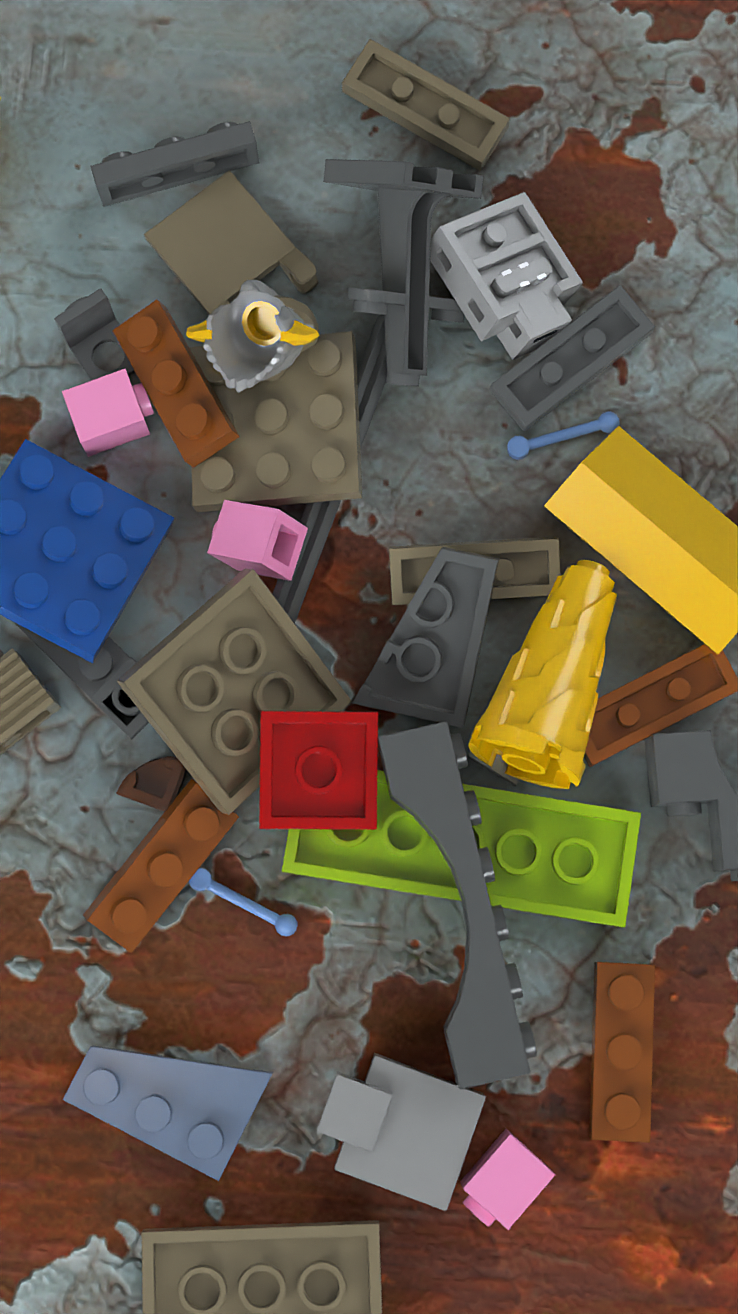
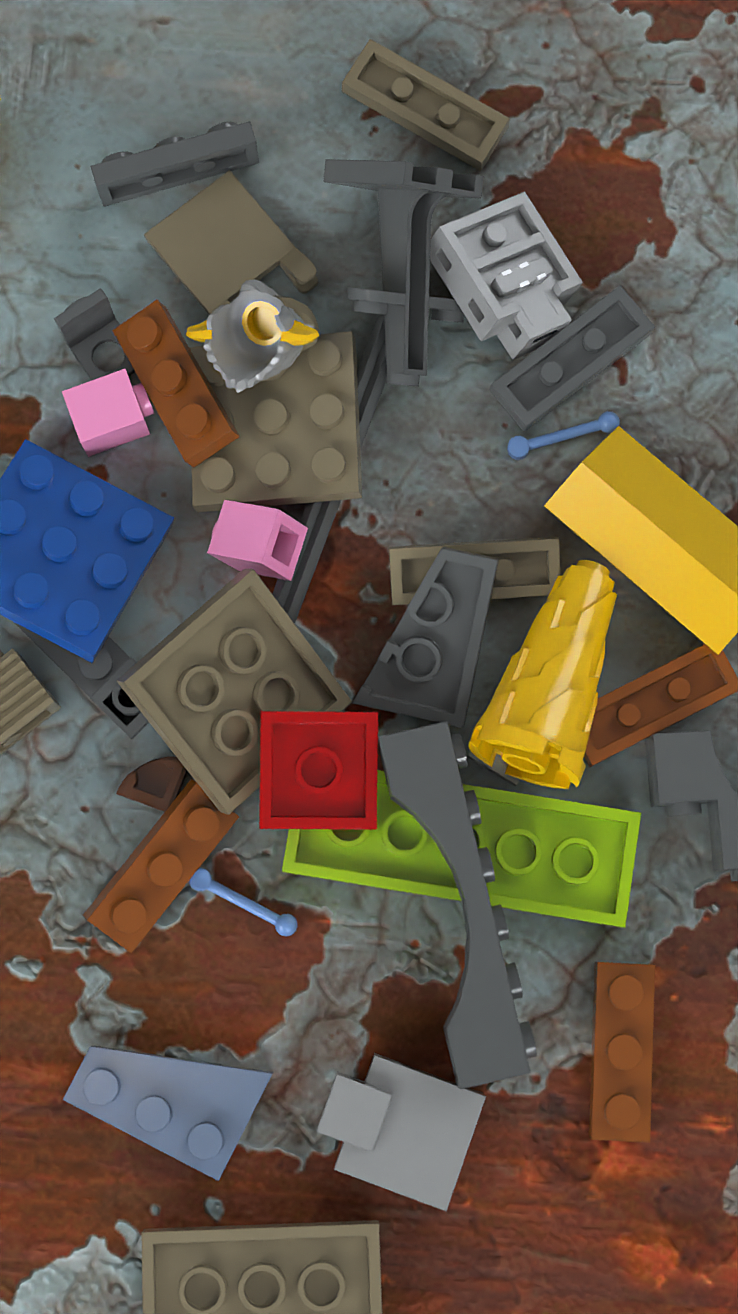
(505, 1181): bright pink brick -> none

